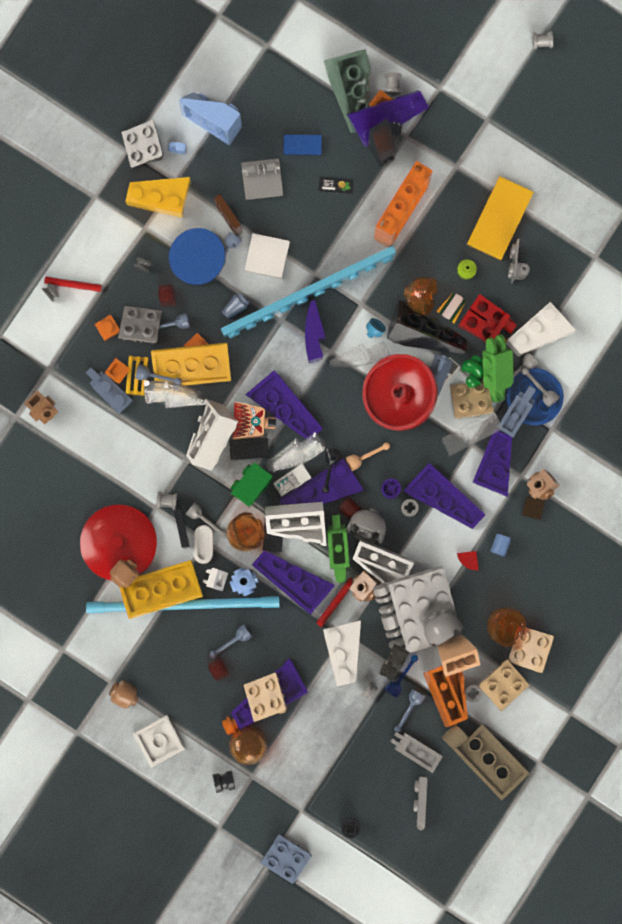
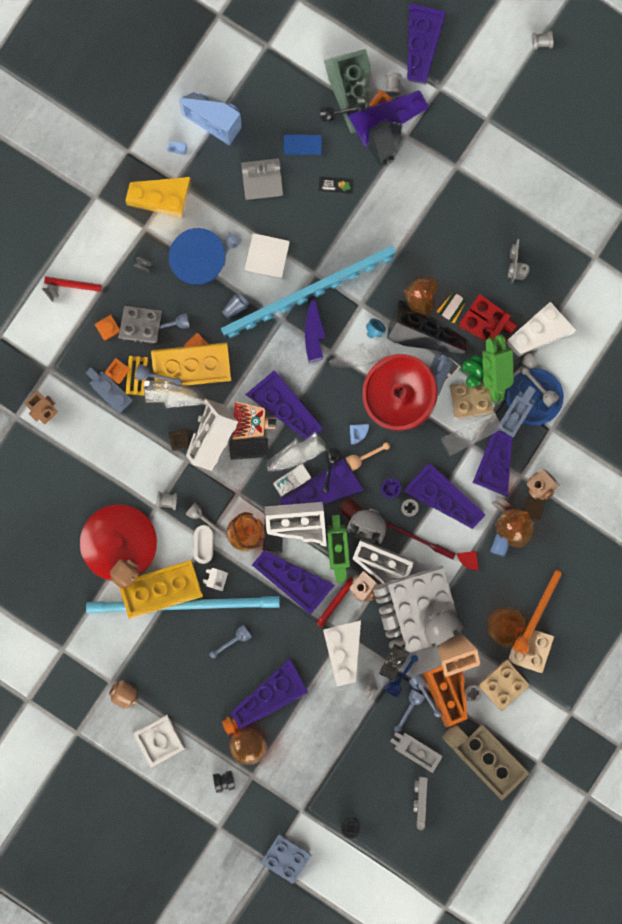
(142, 144): hinge -> none
(166, 296): clear red brick -> none
(179, 439): none -> dark brown tile
(182, 529): black tile -> none
(218, 669): clear red brick -> none
(228, 215): reddish brown tile -> none
(244, 589): light blue brick -> none
(251, 484): green brick -> none
(265, 697): tan hinge -> none
(329, 114): none -> black hinge
(358, 433): none -> light blue tile
(403, 204): orange window -> none
(419, 683): none -> sand blue hinge
(424, 34): none -> dark purple wing
(436, 547): none -> dark red piece
(466, 273): lime tile -> none
(500, 218): yellow tile -> none
(500, 504): none -> light grey bush
(516, 527): none -> clear orange cylinder
(522, 644): none -> orange piece

